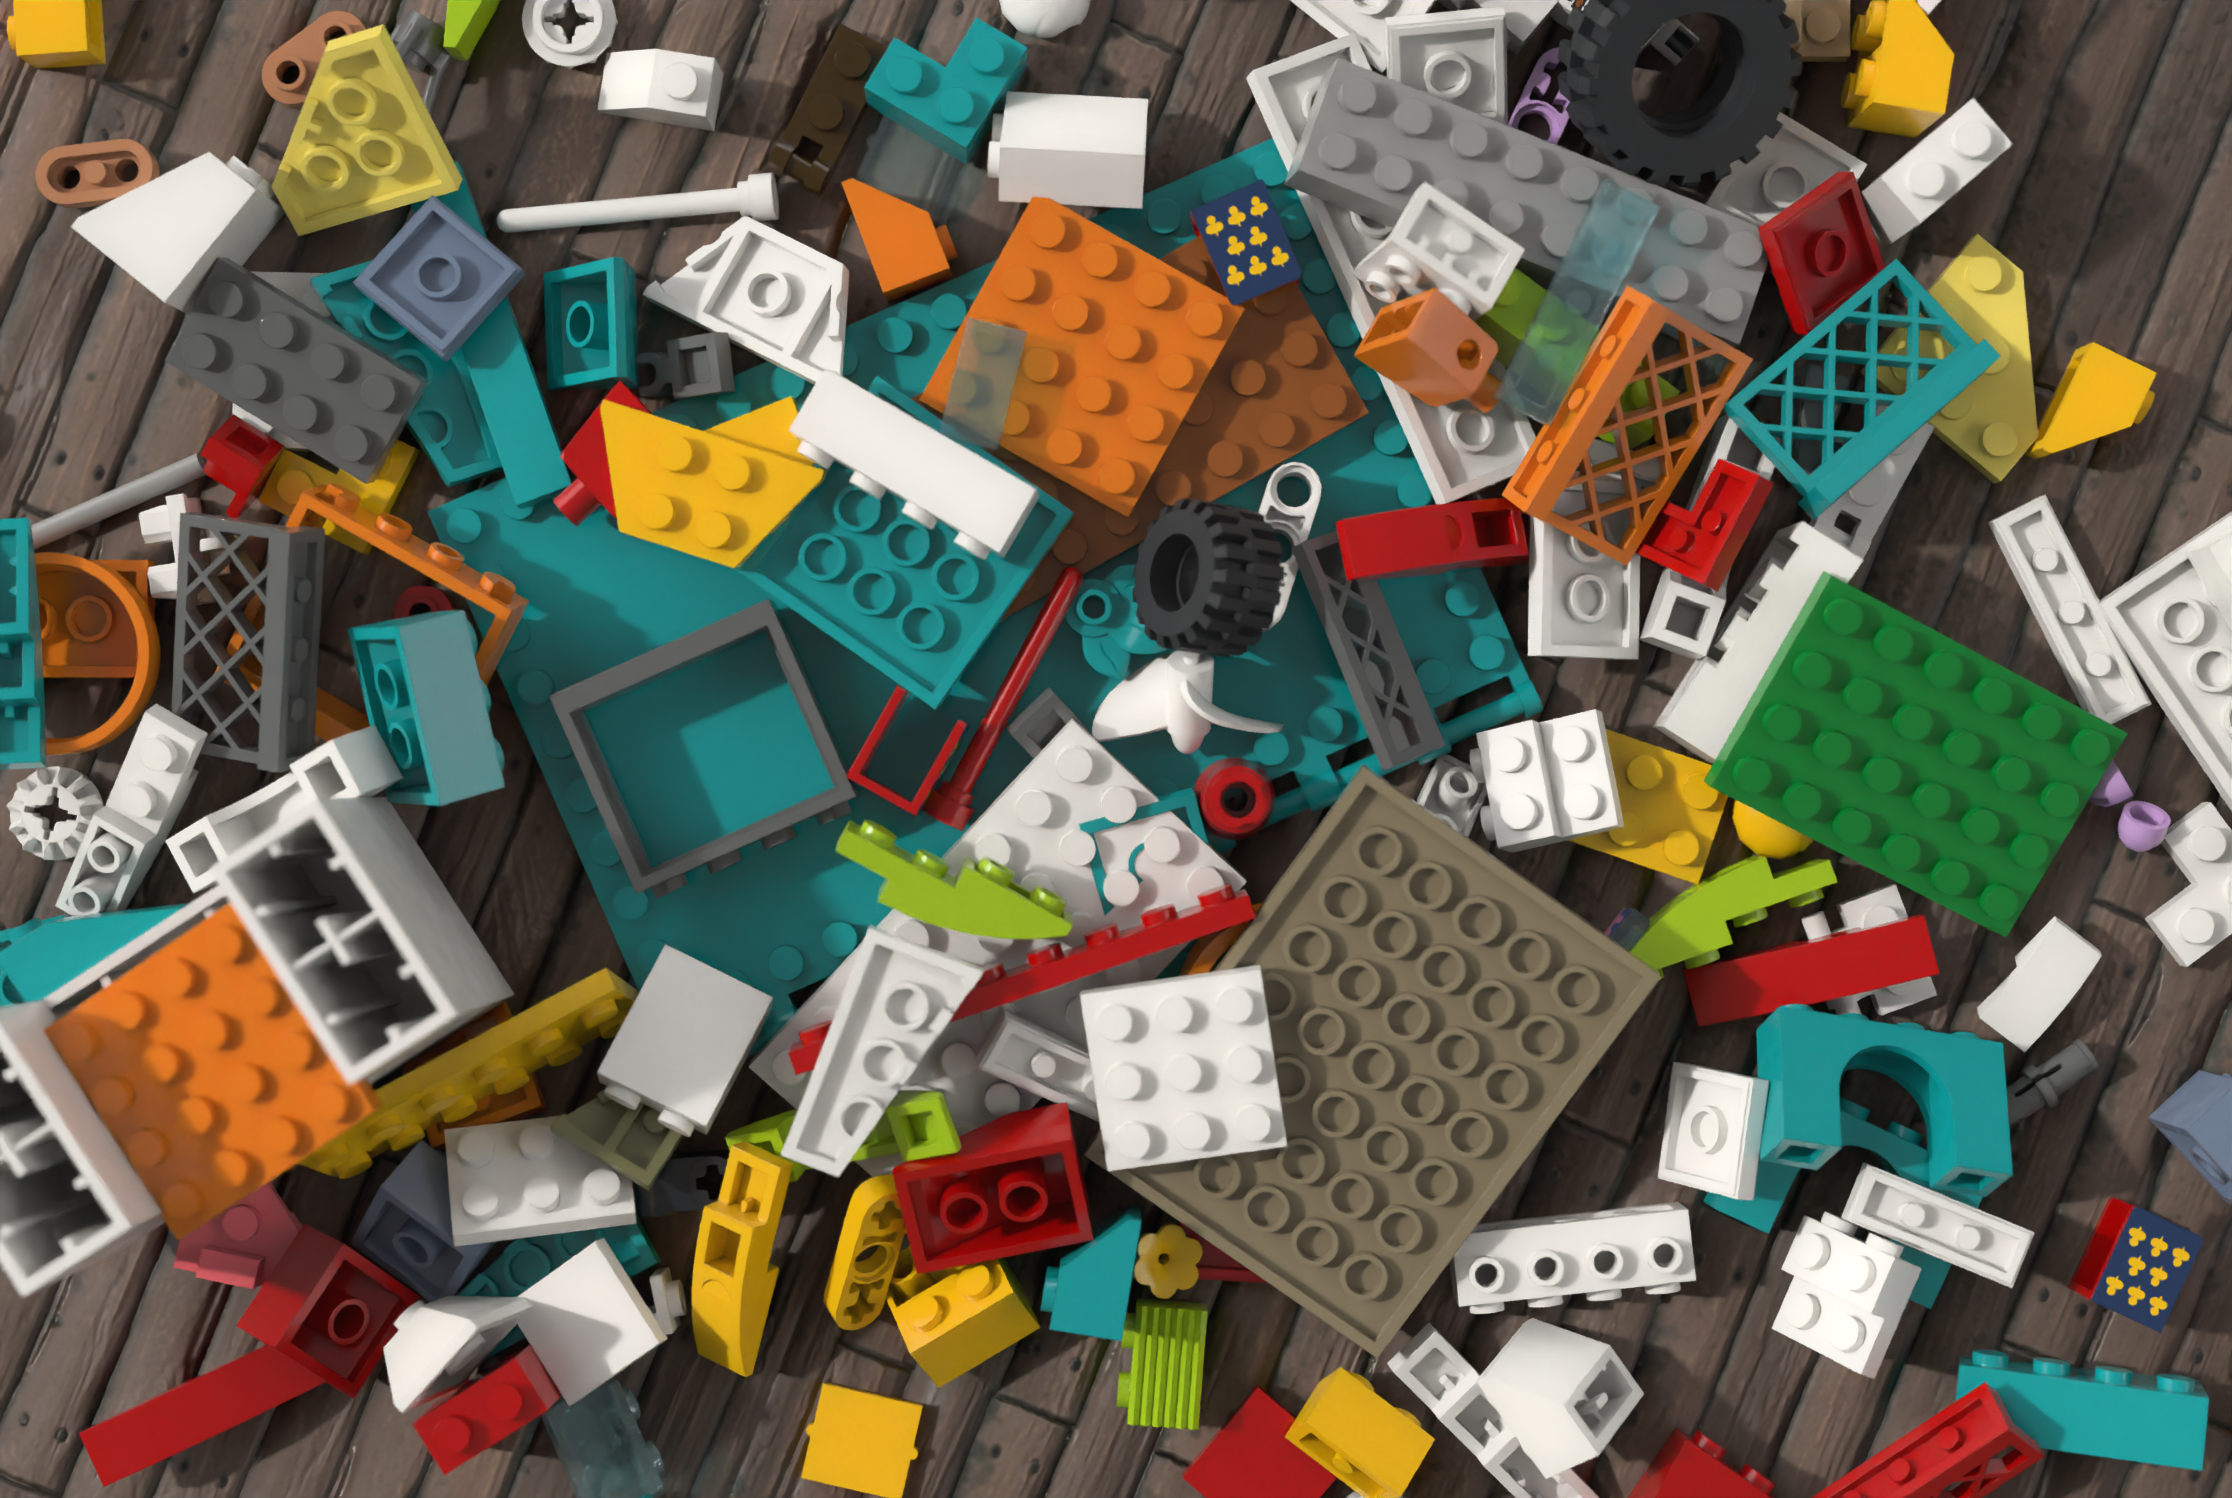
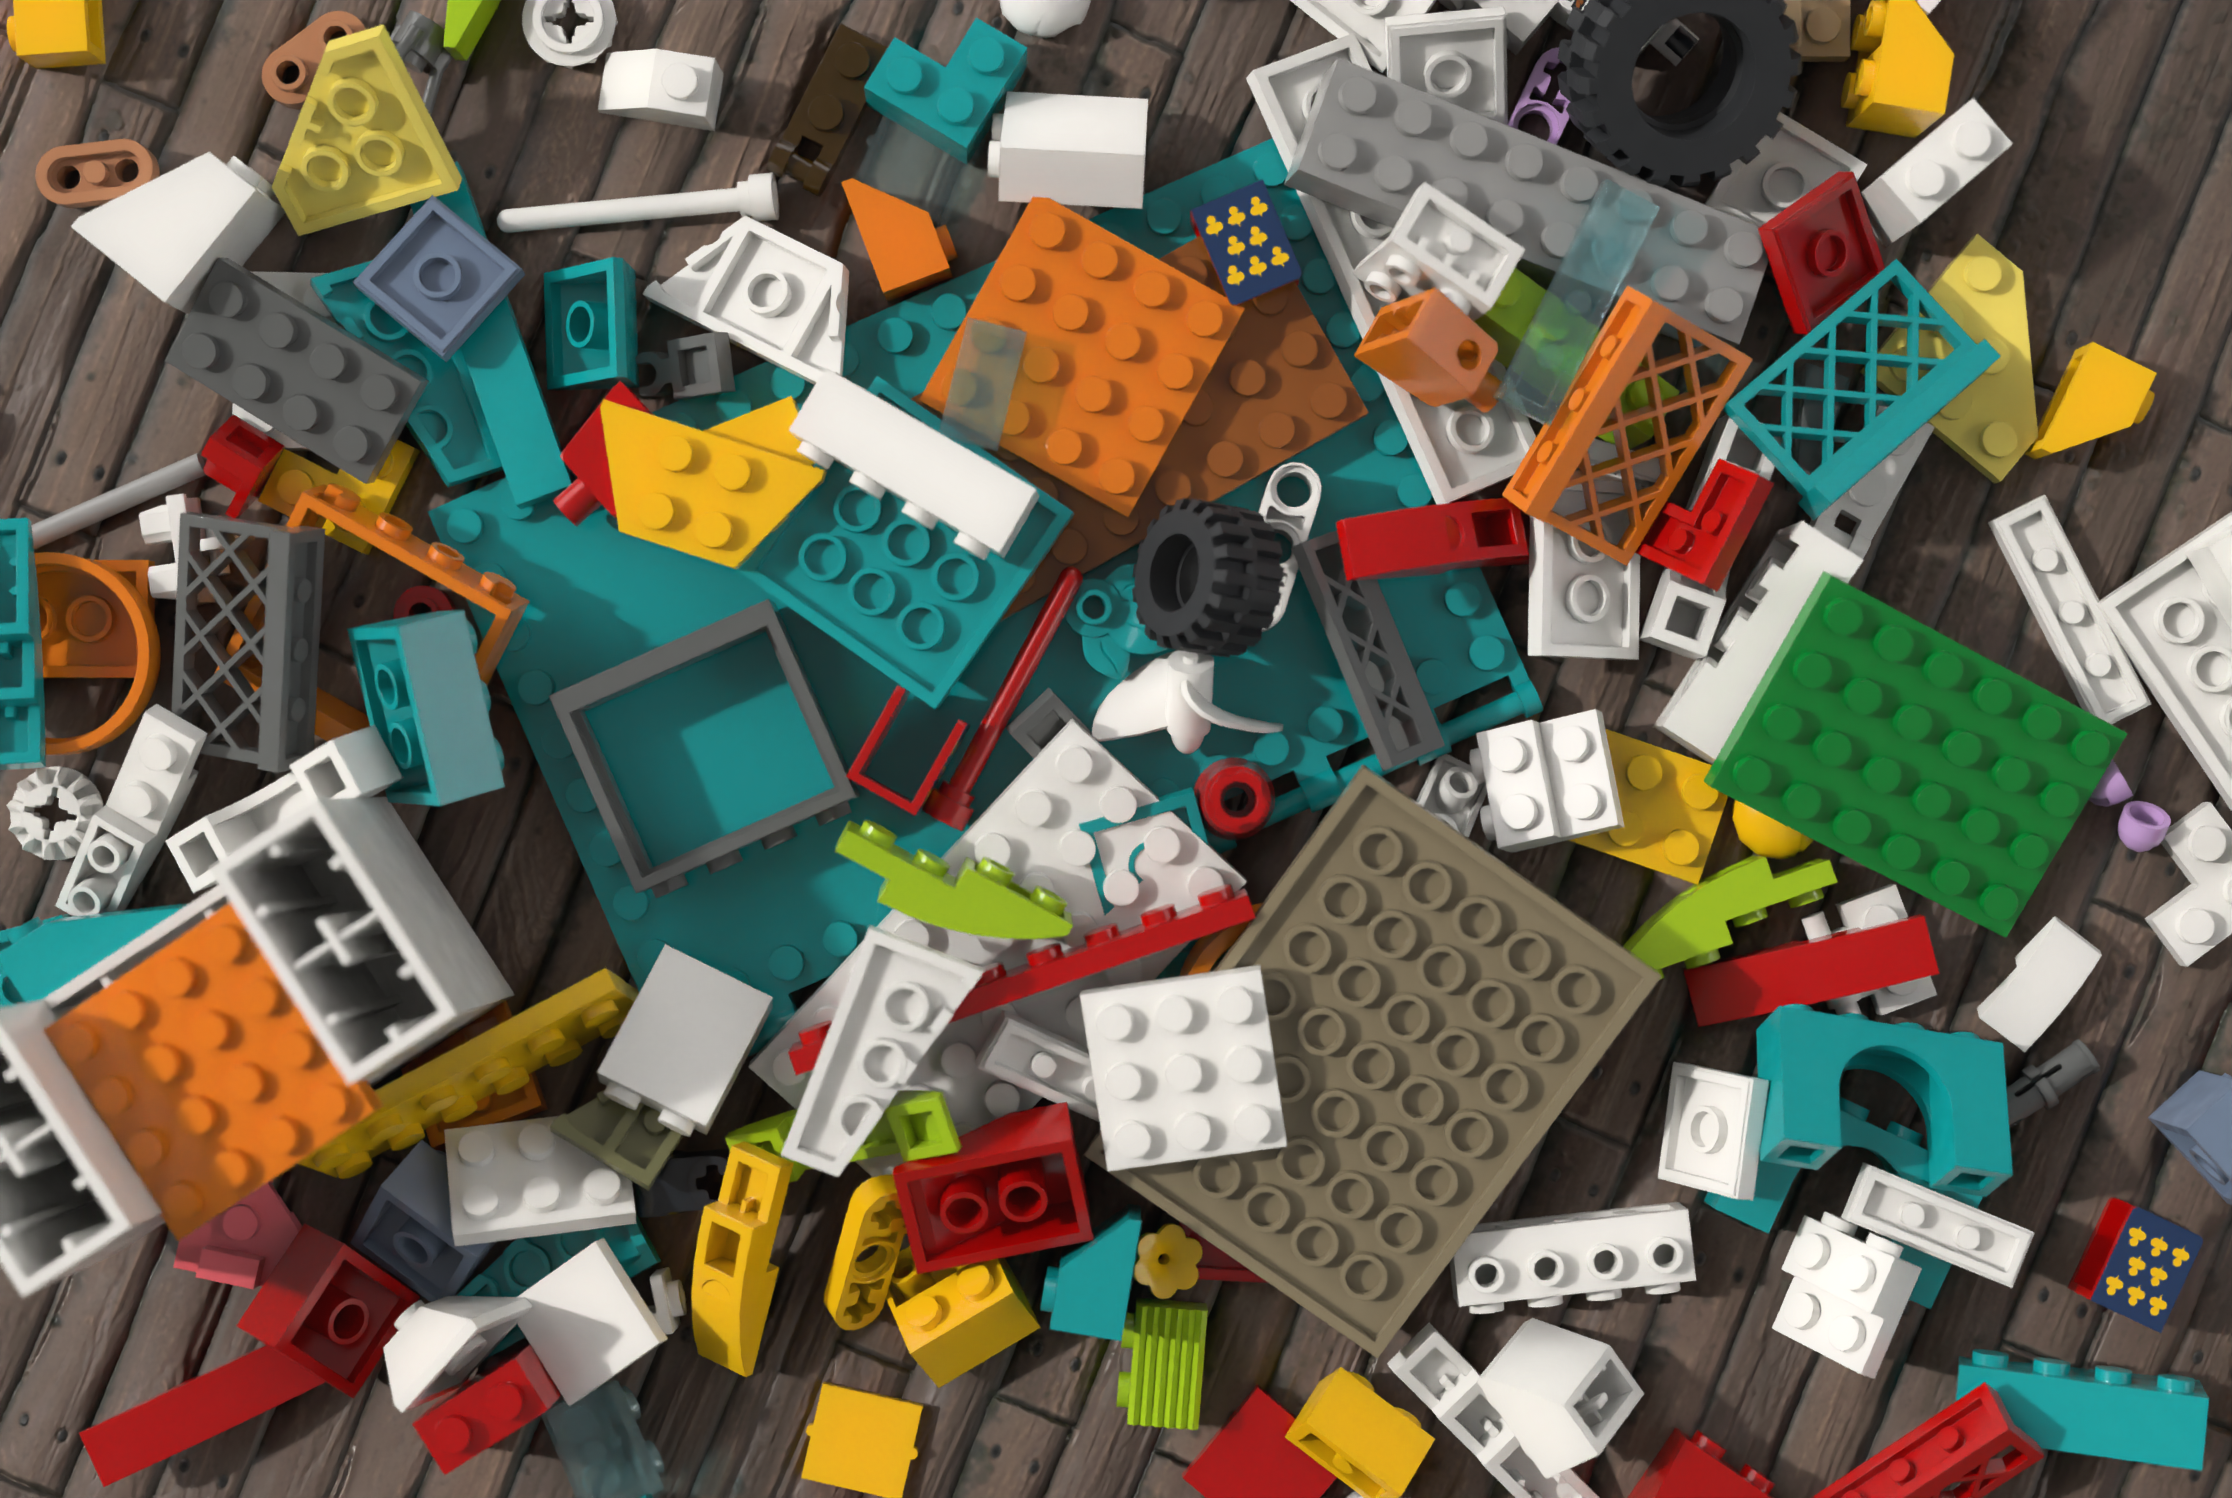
(1627, 927): clear light blue tile -> none

